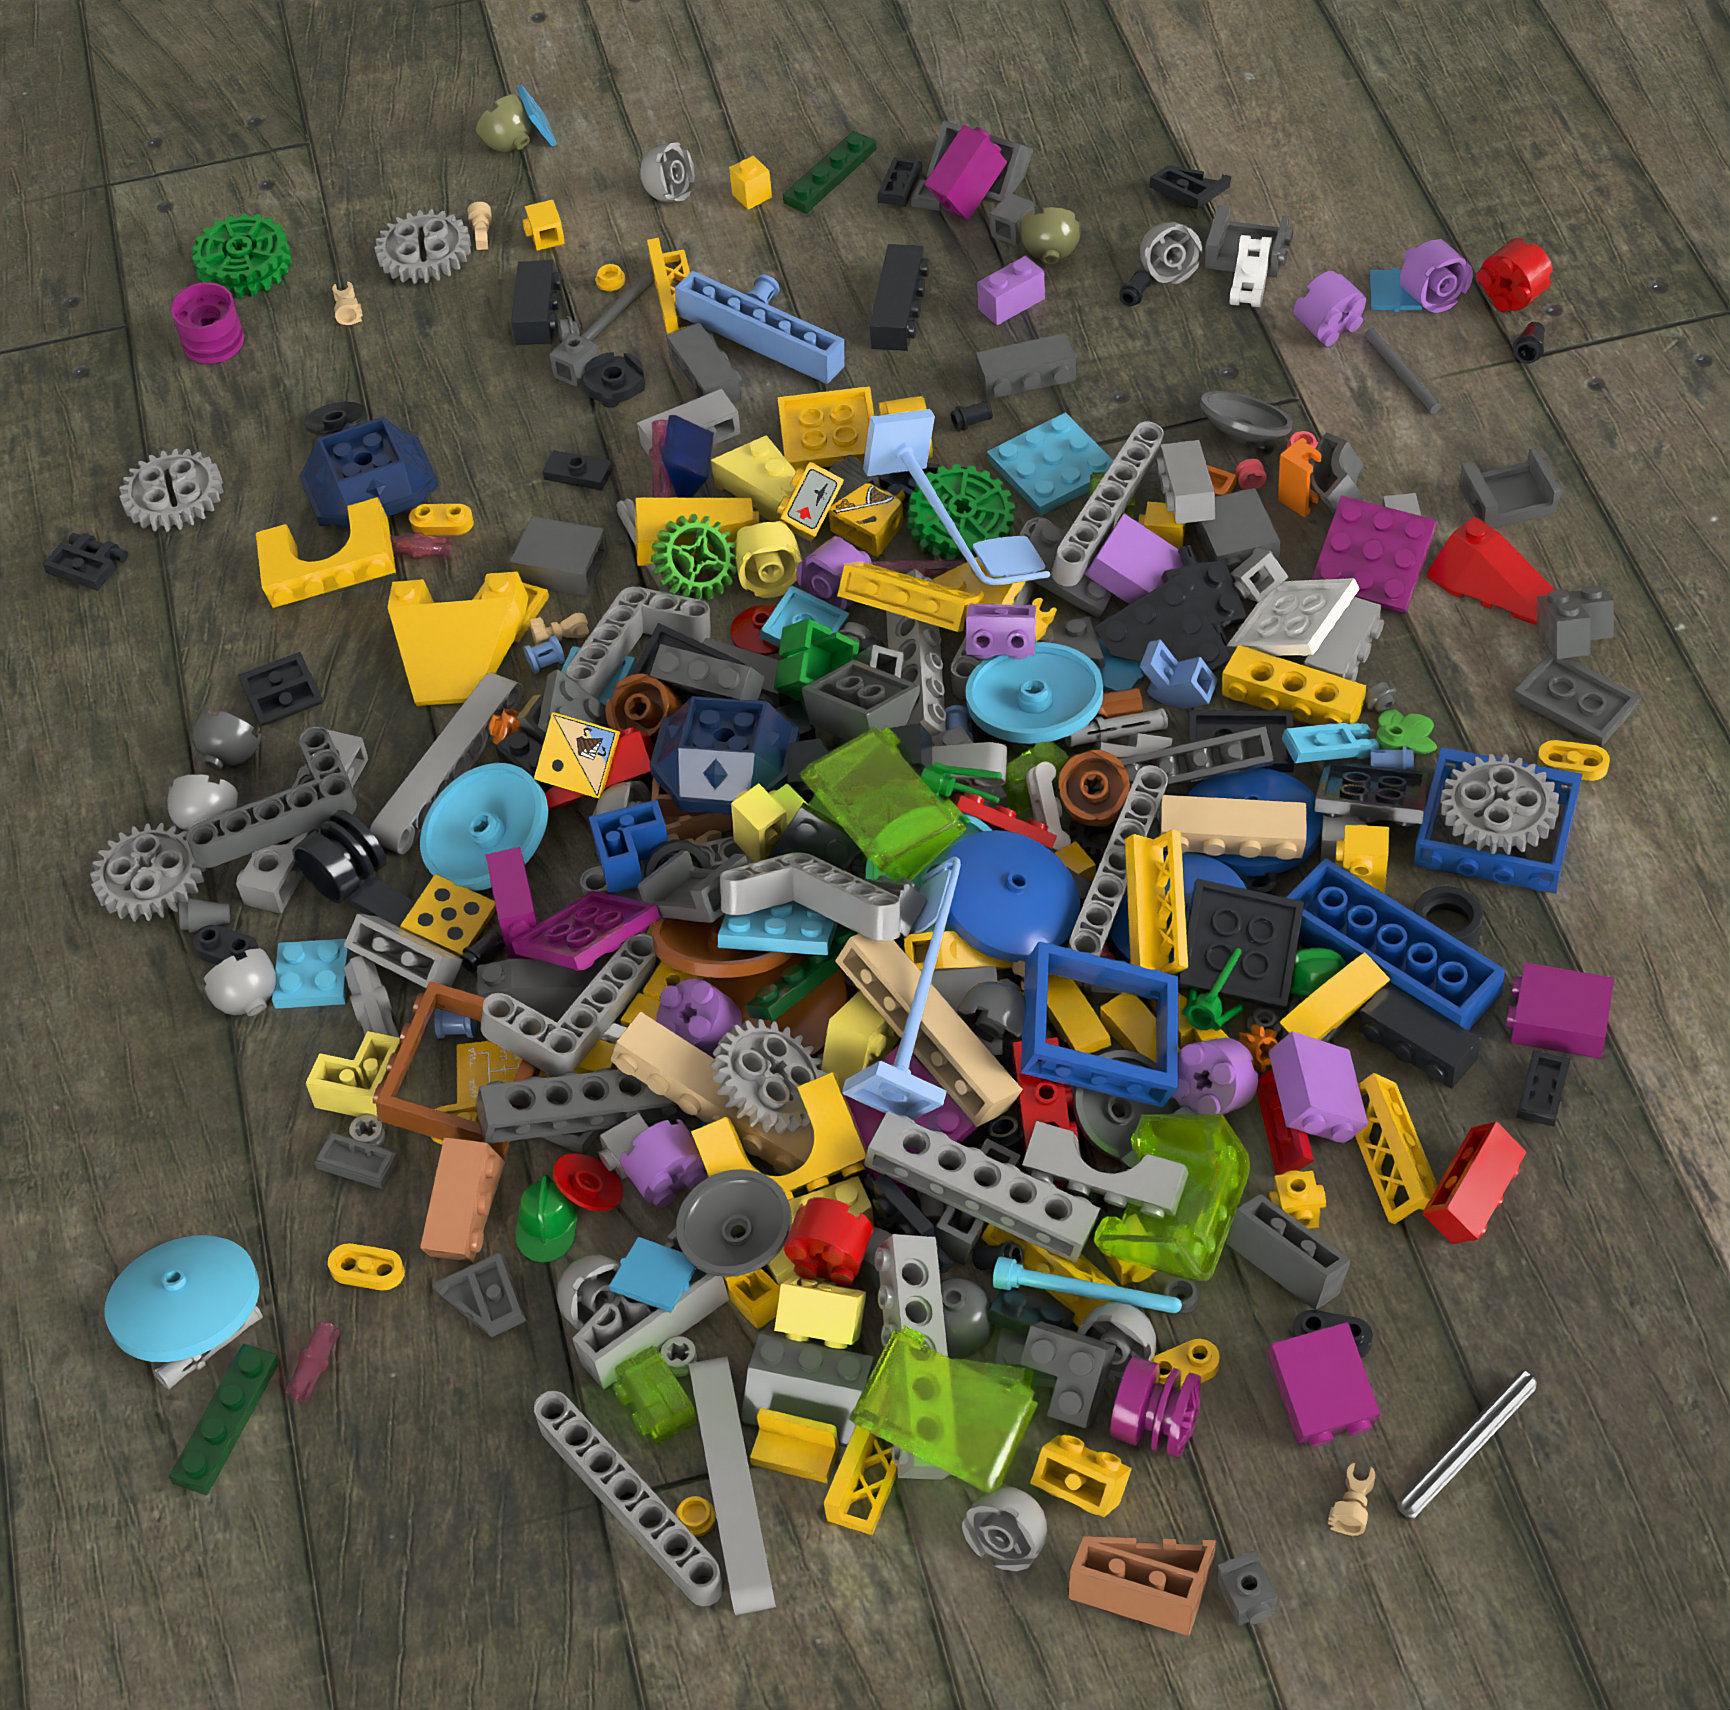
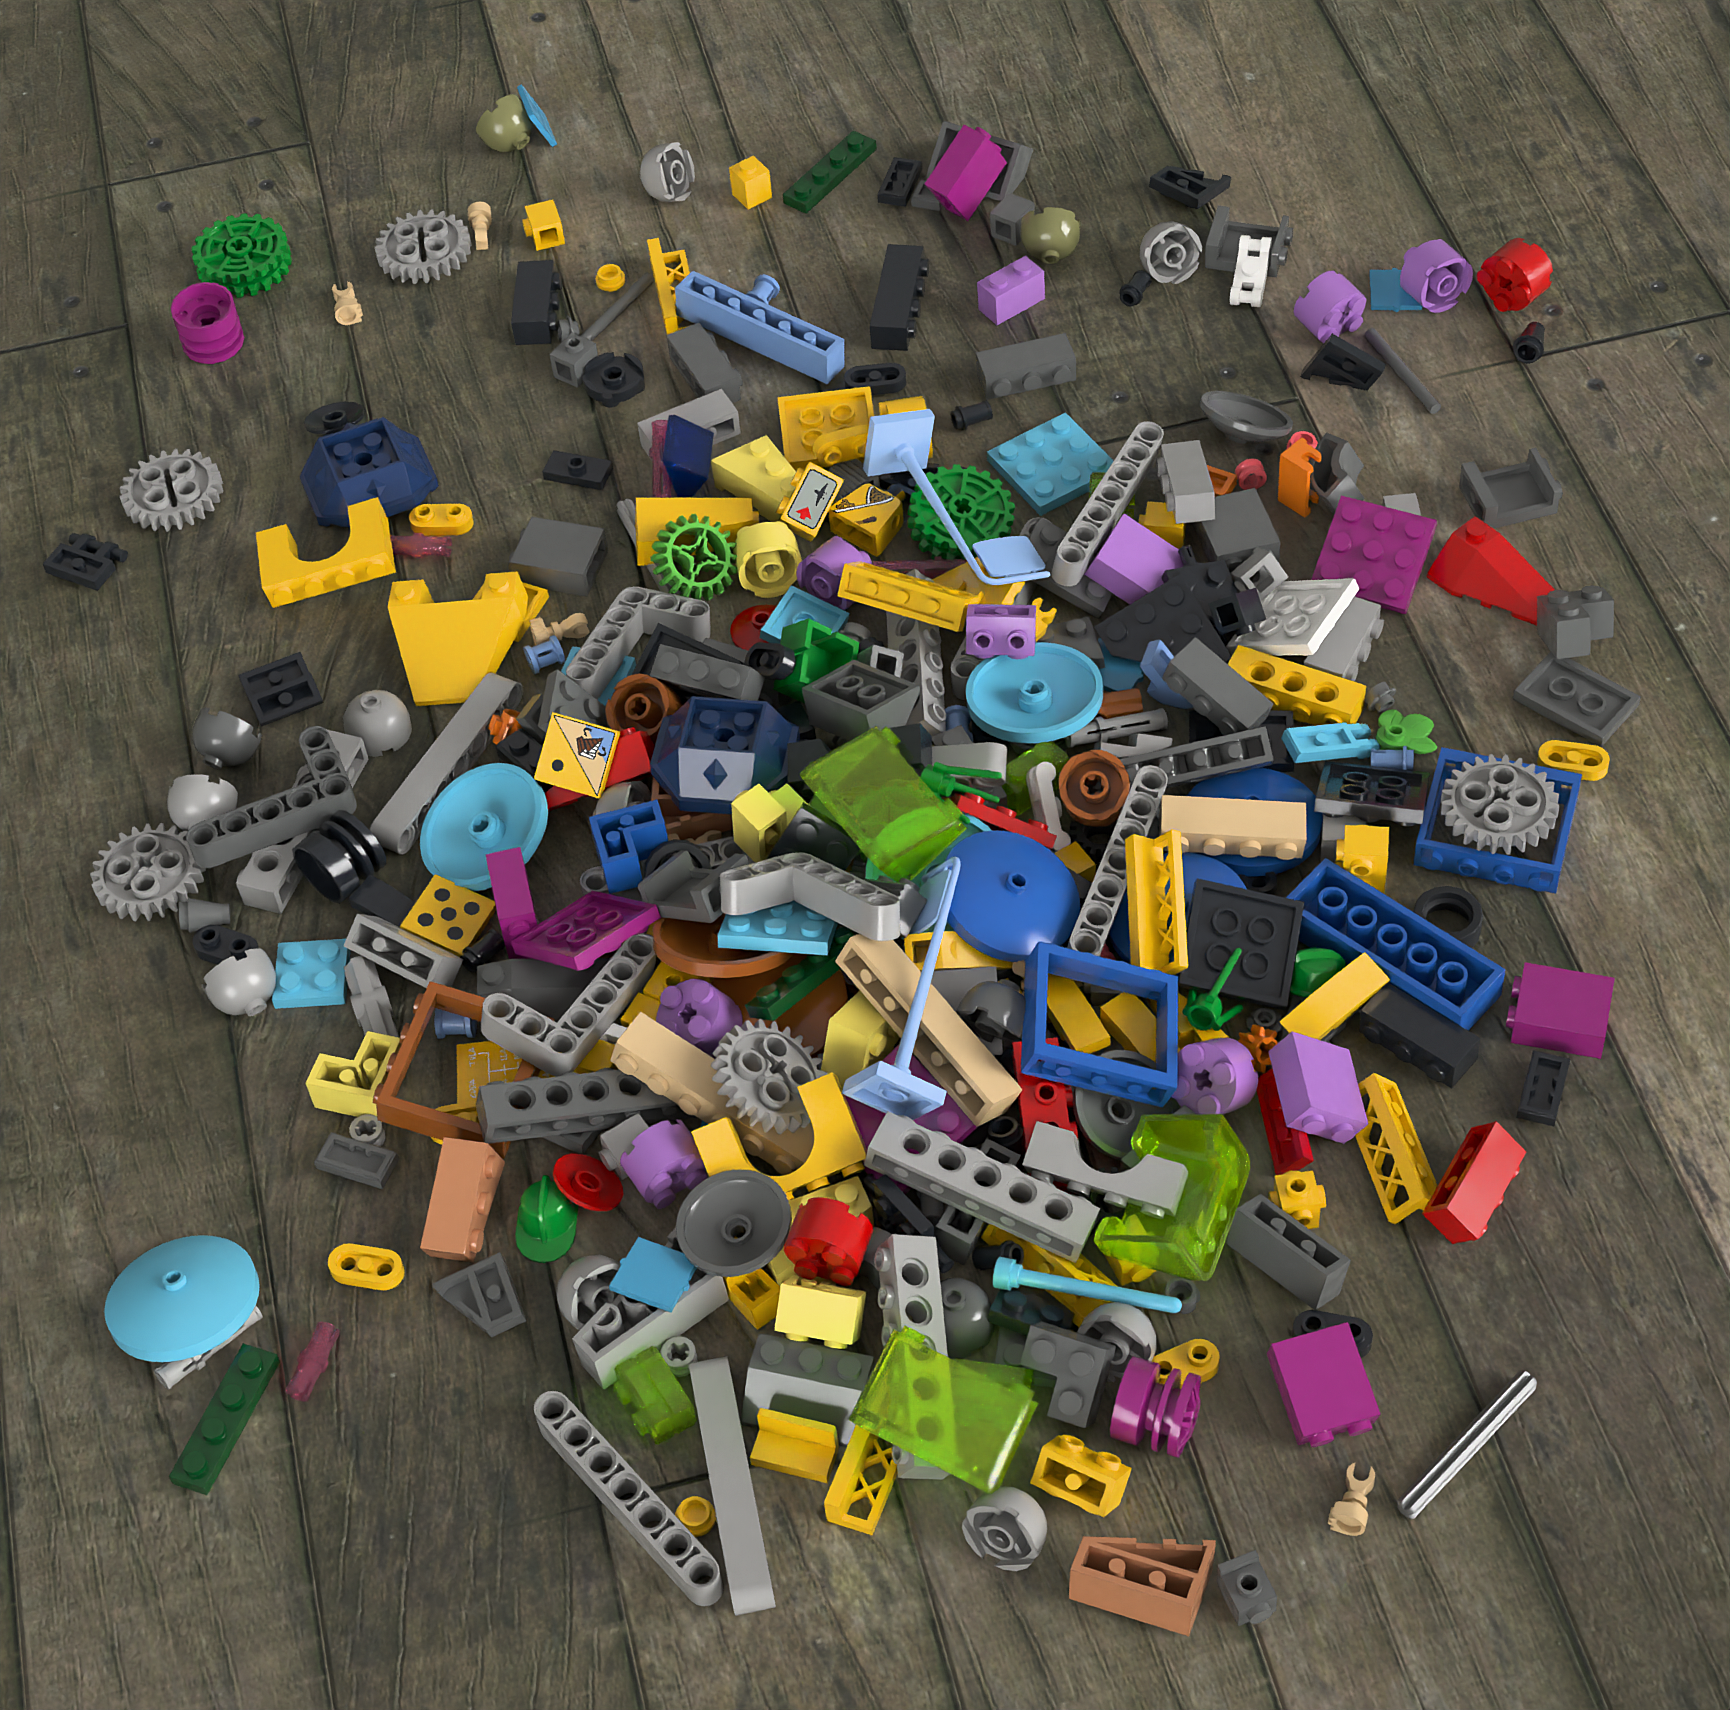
(379, 720): none -> light grey cylinder
(771, 660): none -> black plate
(841, 445): none -> yellow plate
(881, 378): none -> black plate
(1216, 689): none -> dark grey brick
(1238, 612): none -> black brick
(1344, 364): none -> black wing

